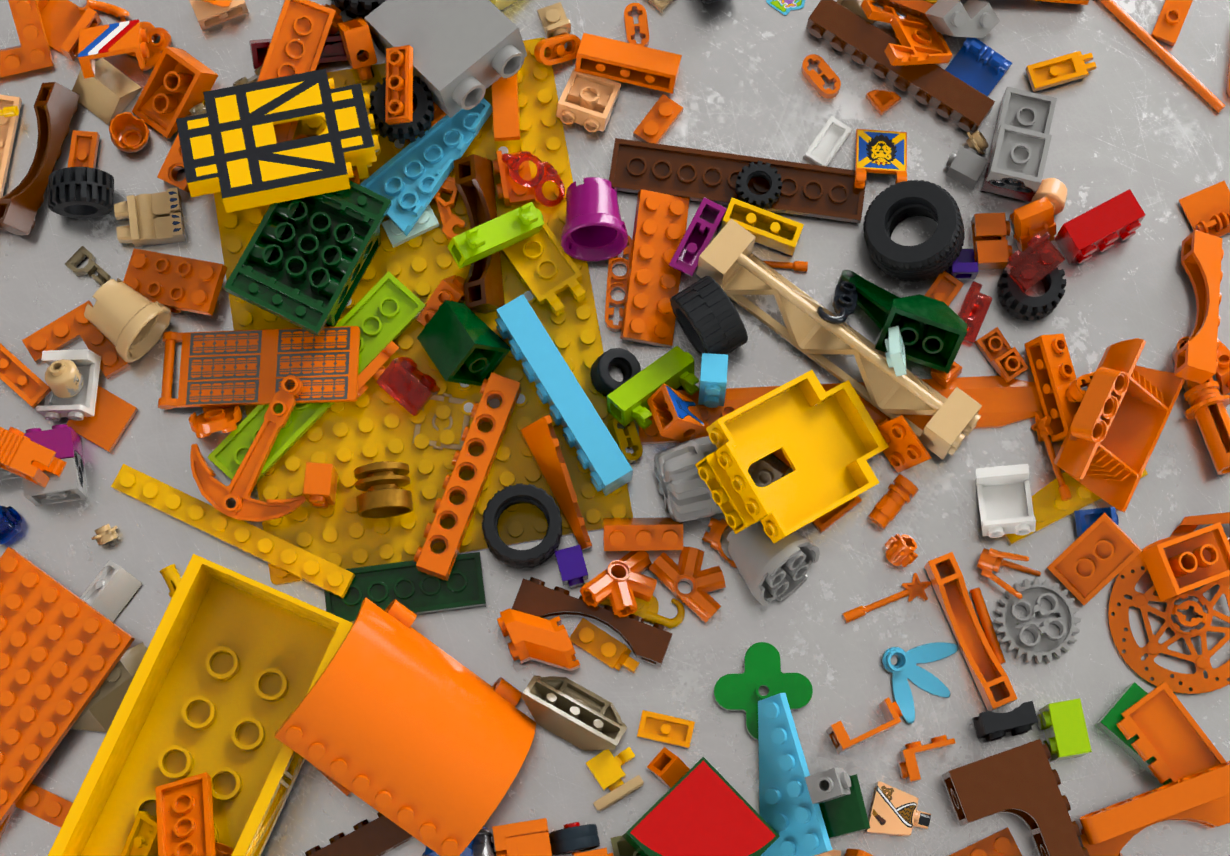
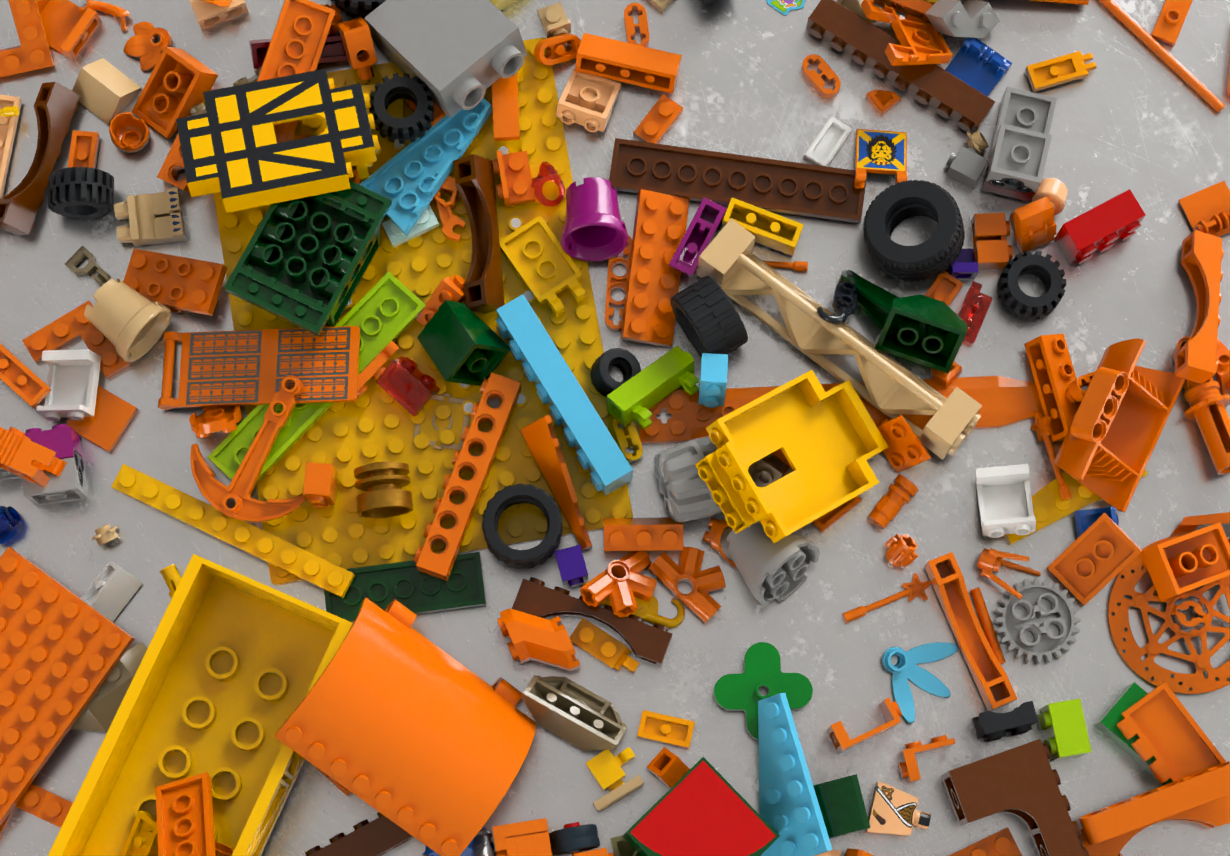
(64, 378): tan head -> none
(111, 41): orange panel -> none
(399, 97): orange tile -> none
(496, 234): lime brick -> none
(513, 163): clear red piece -> none
(676, 415): orange torso -> none
(763, 171): black tyre -> none
(828, 785): light grey brick -> none
(896, 351): light aqua plate -> none
(1000, 355): orange slope -> none
(1034, 262): clear red bracket -> none

